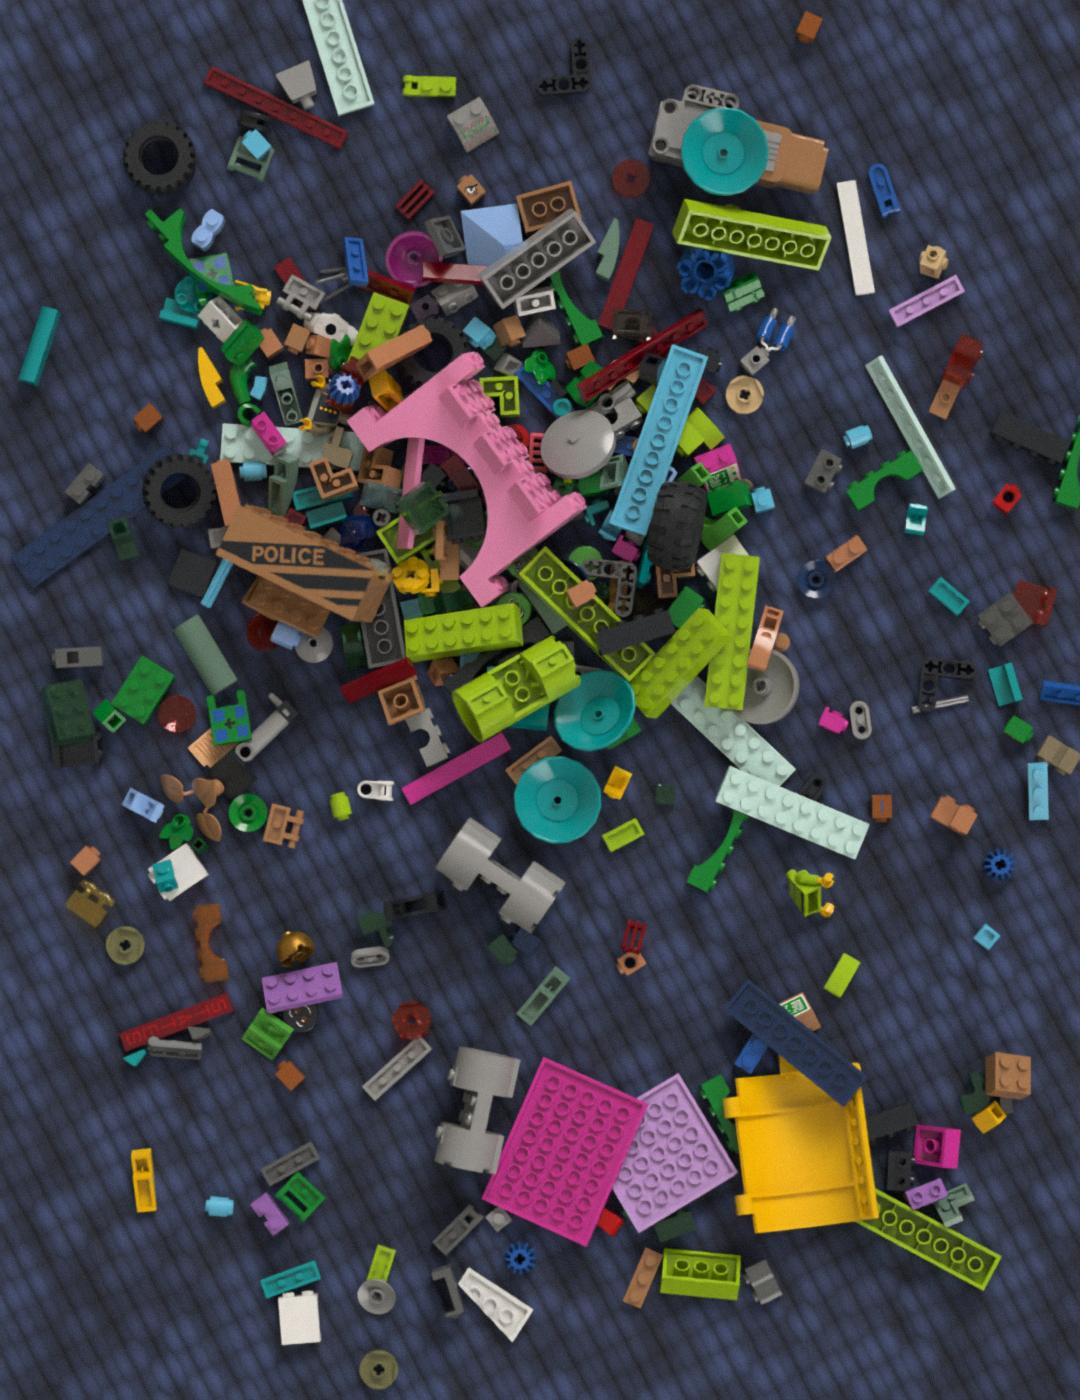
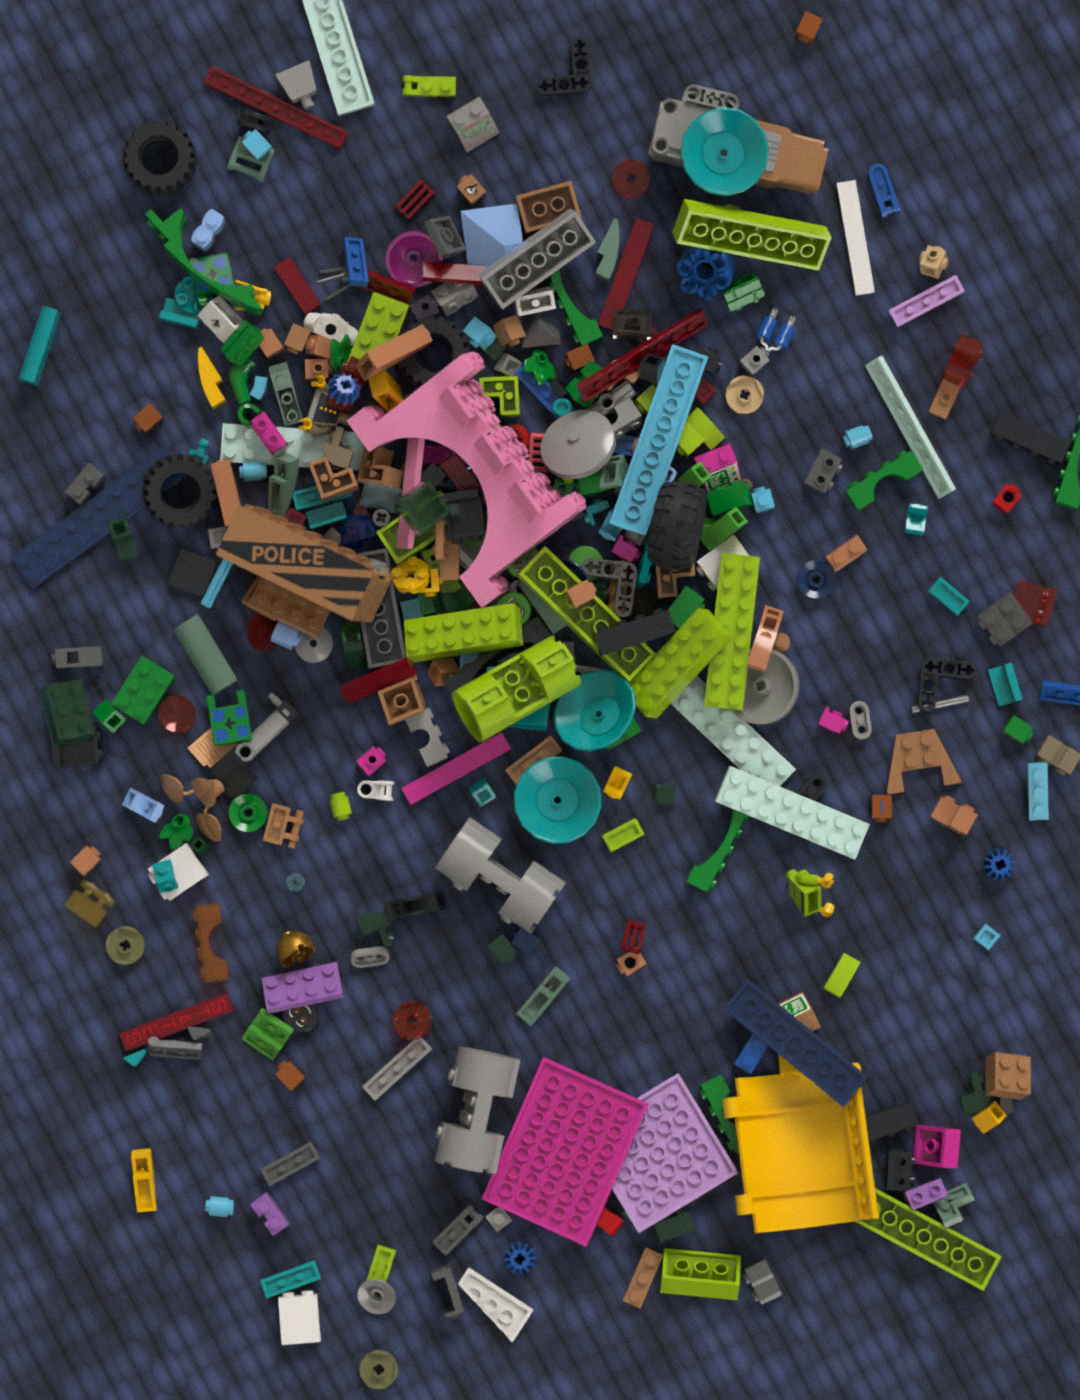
(290, 882): none -> clear light blue plate
(303, 292): light grey plate -> none
(305, 1192): green plate -> none
(369, 767): none -> dark pink brick
(482, 792): none -> teal slope
(916, 752): none -> medium nougat wing

